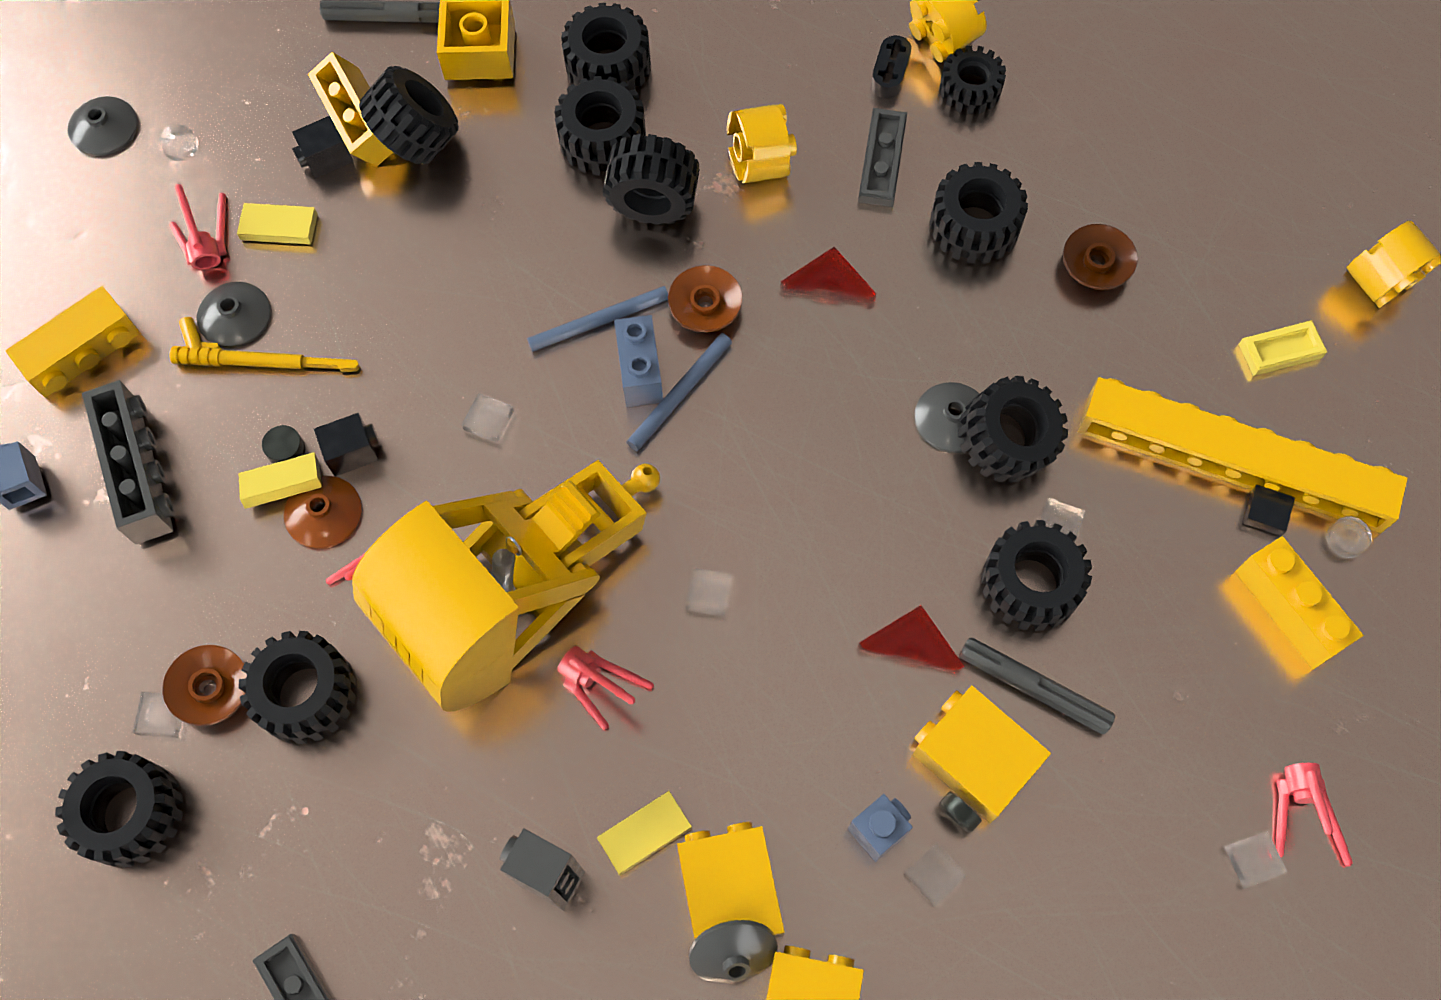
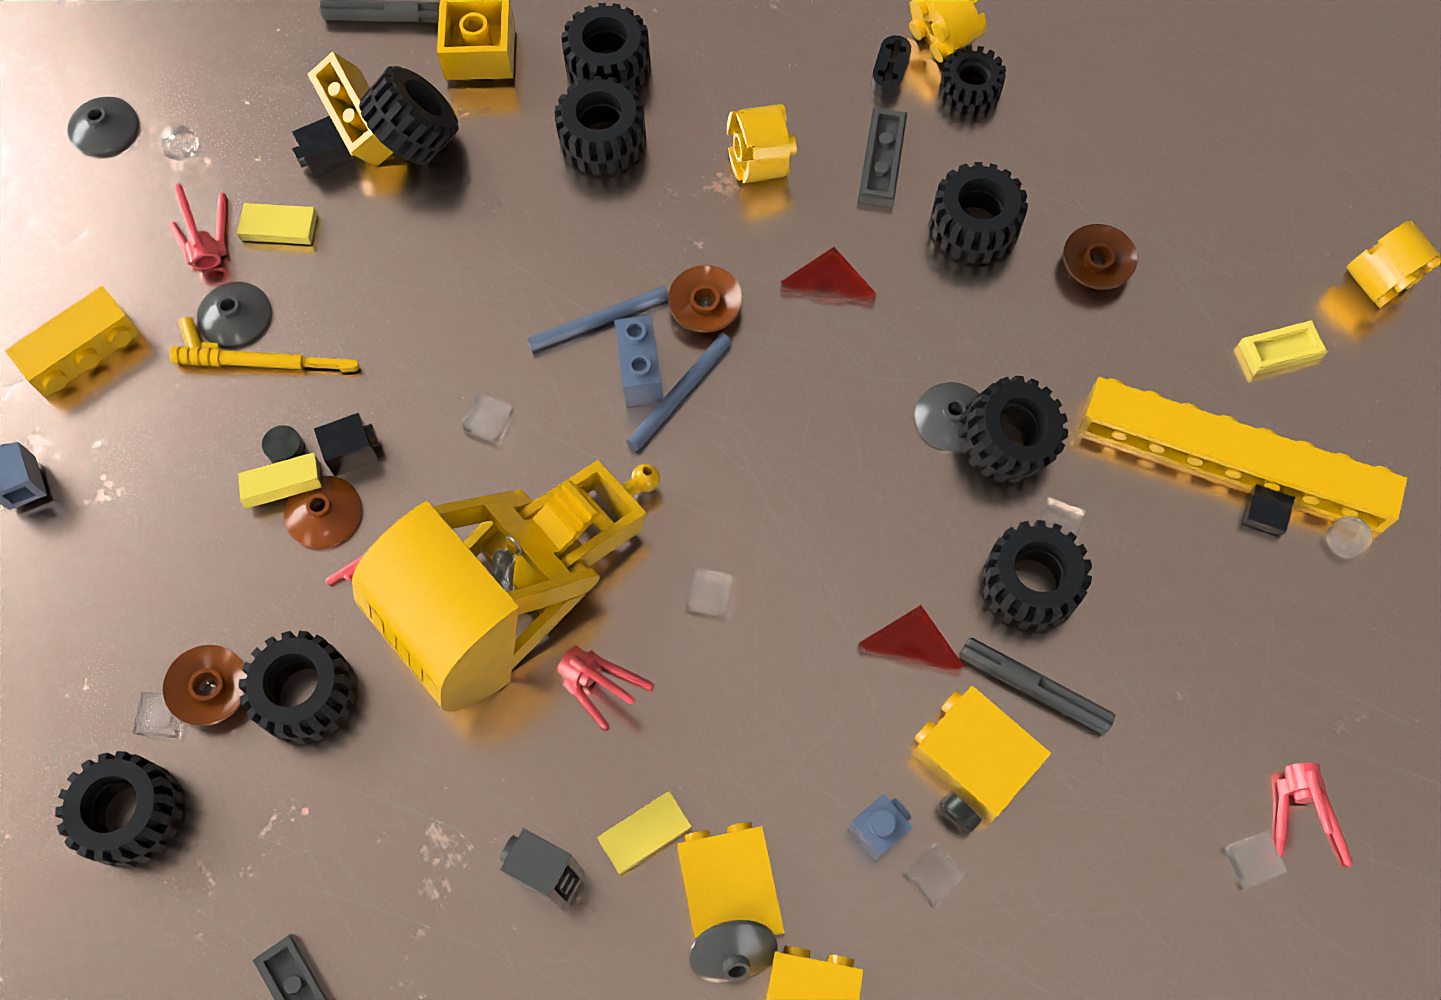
(128, 463): dark grey brick -> none
(651, 179): black tyre -> none
(1298, 602): yellow brick -> none

